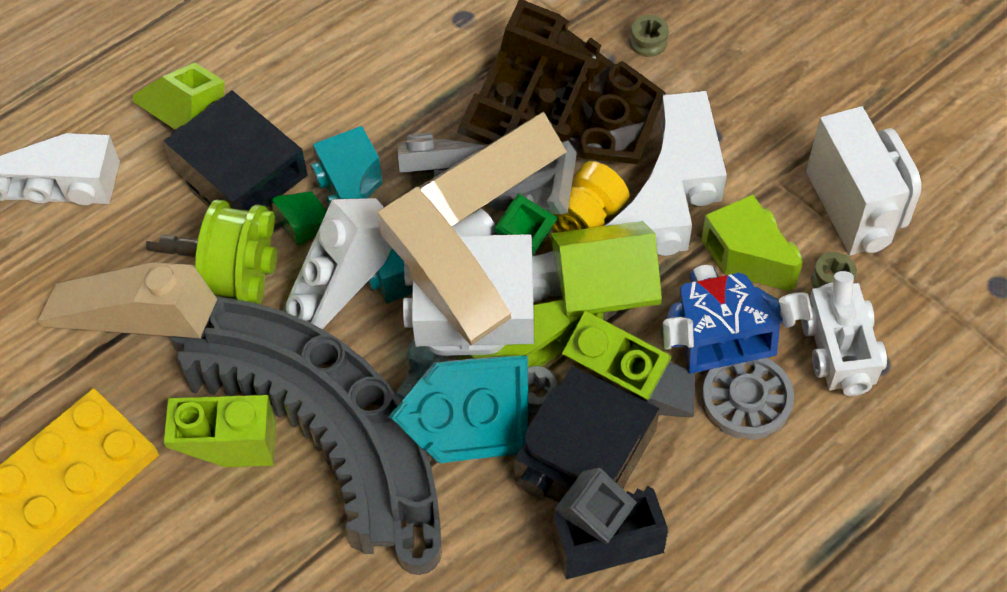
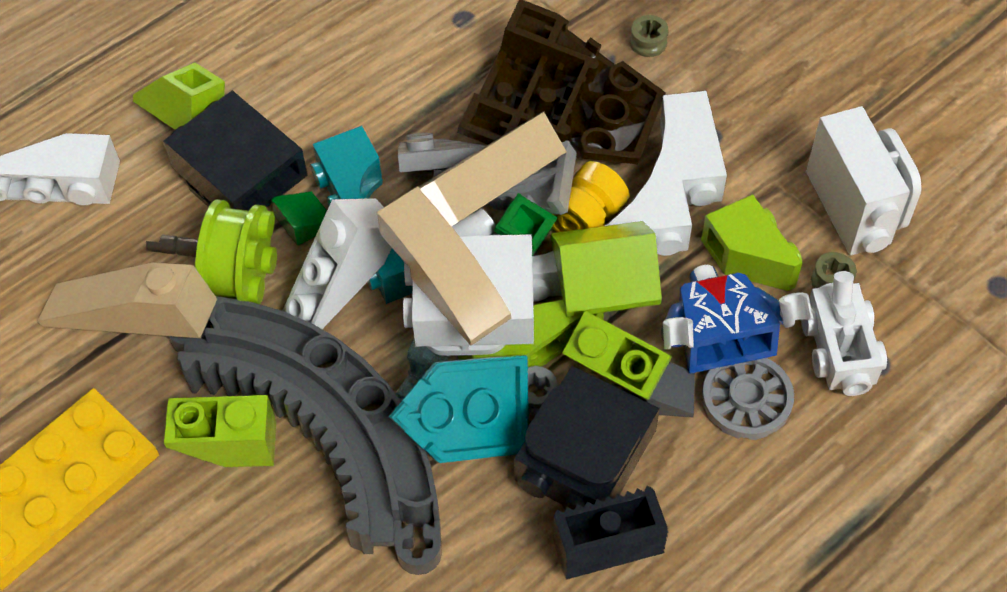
(596, 504): dark grey slope -> none

